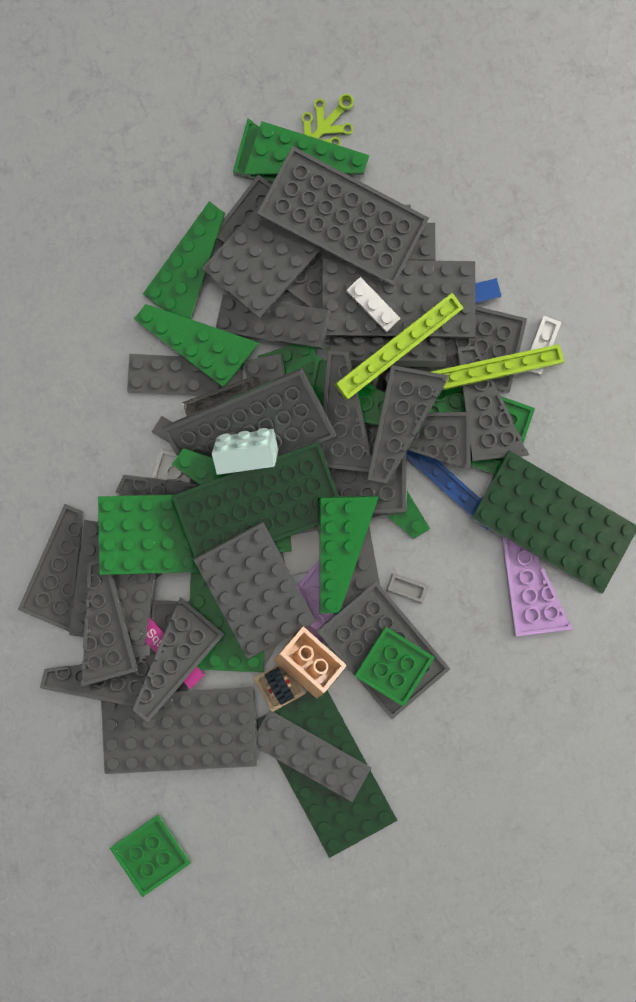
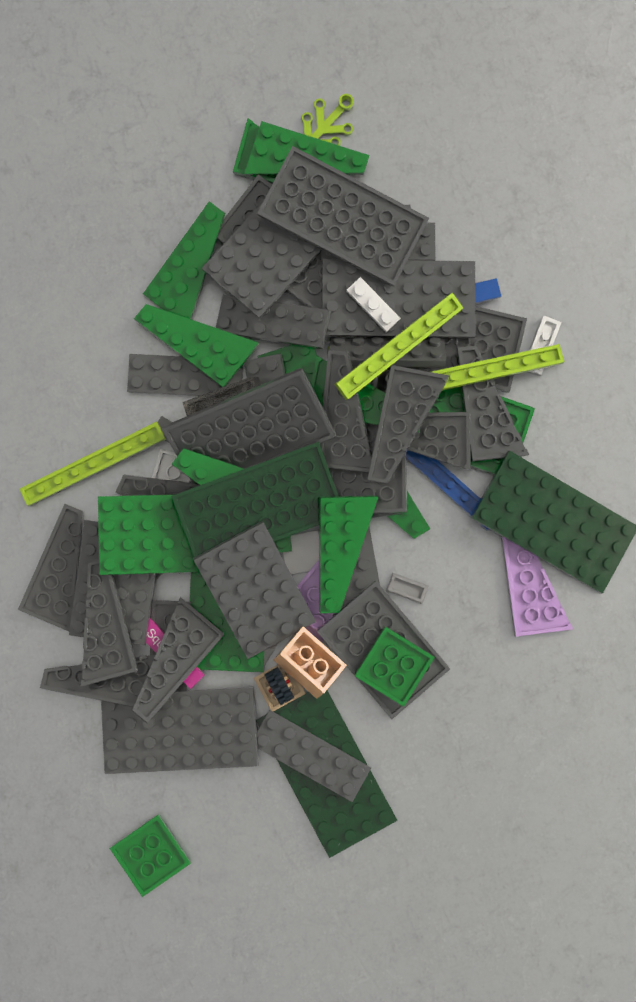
(92, 463): none -> lime plate
(245, 451): light aqua brick -> none

